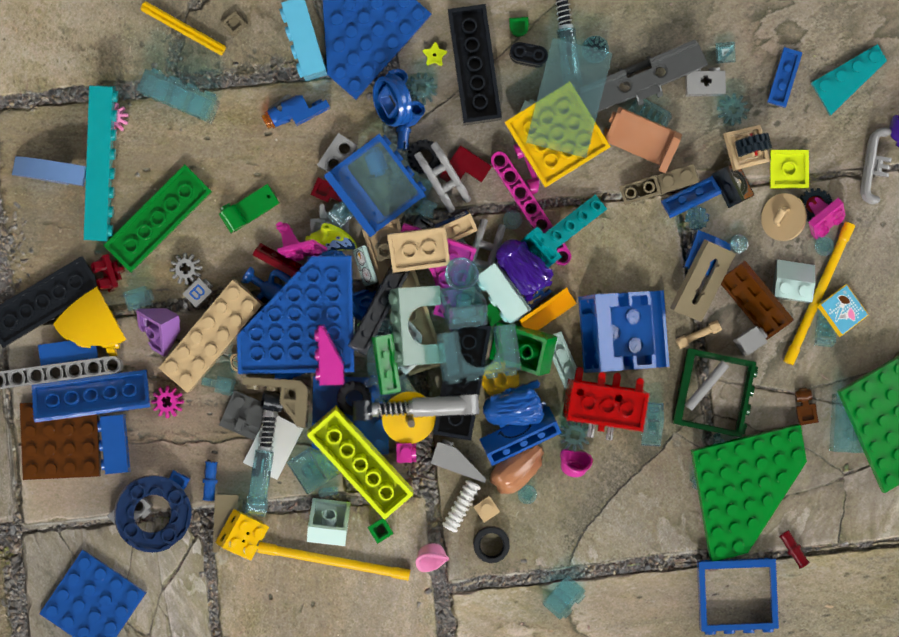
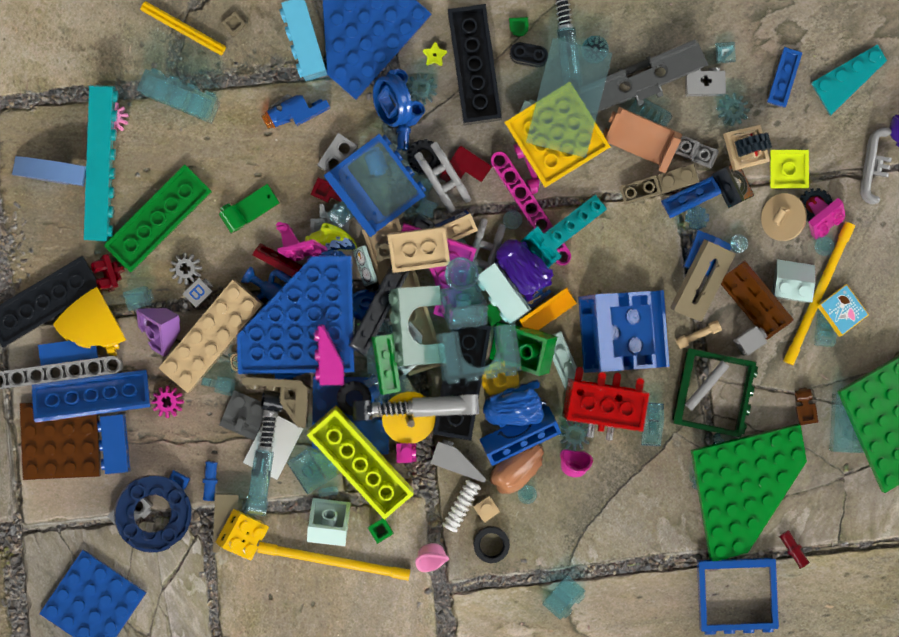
(697, 152): none -> light grey slope

